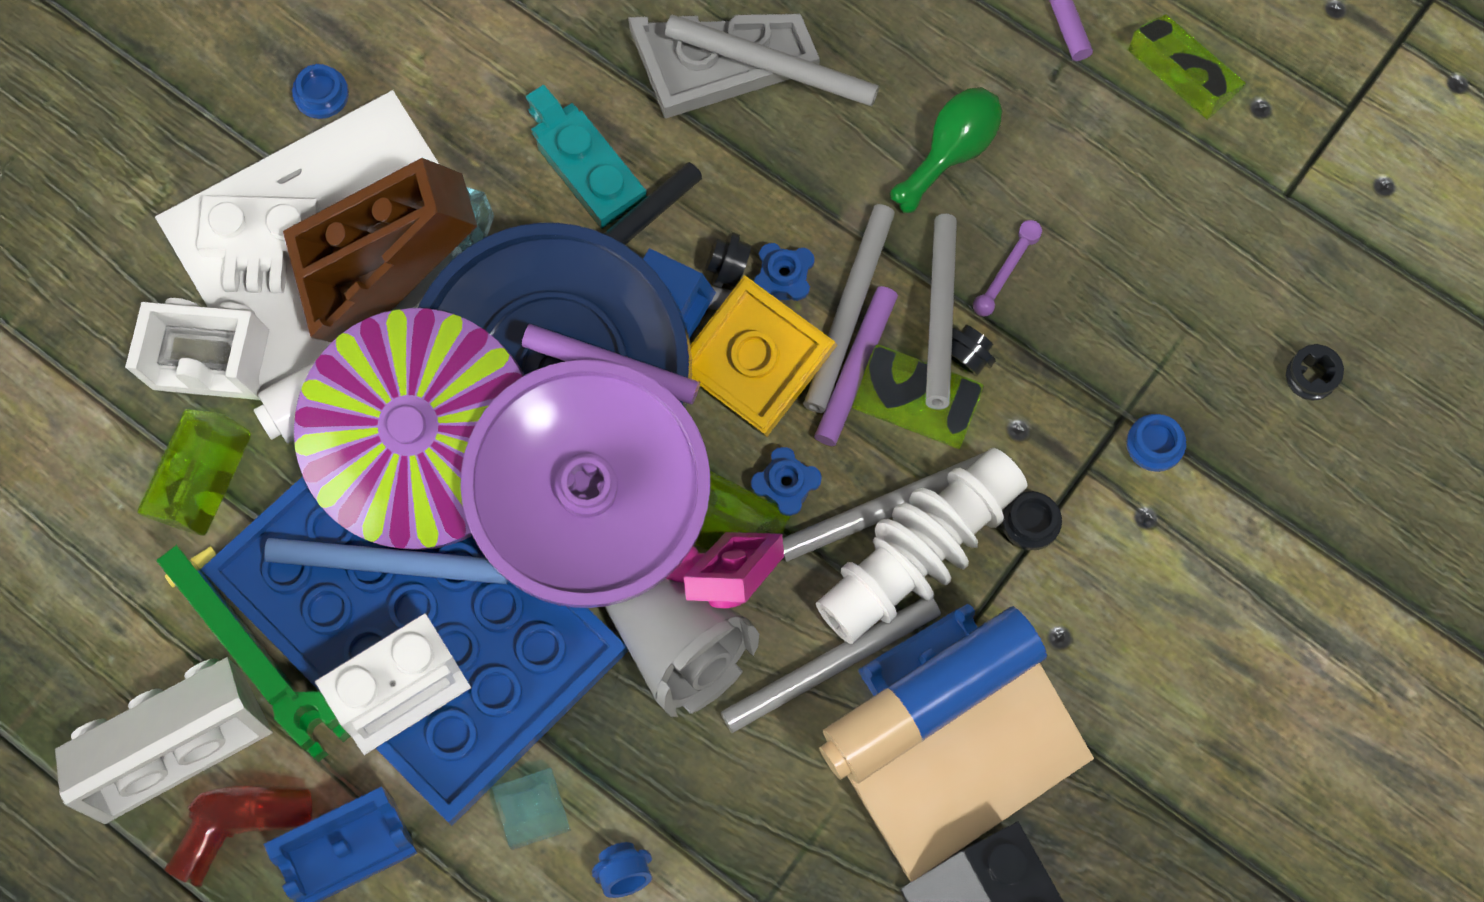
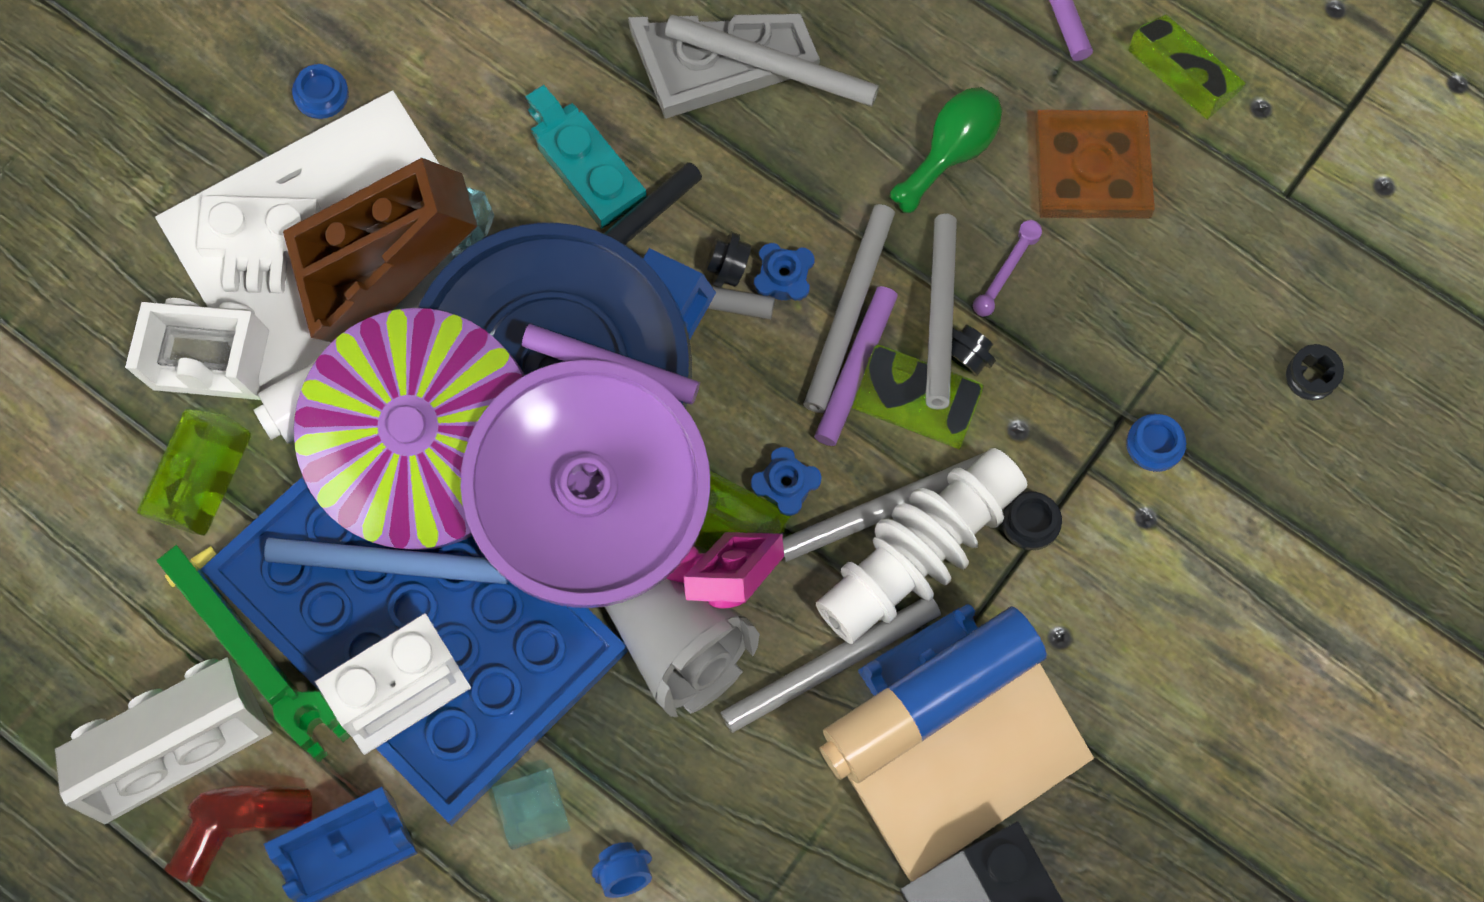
(757, 355): yellow tile -> none
(1094, 164): none -> clear orange tile

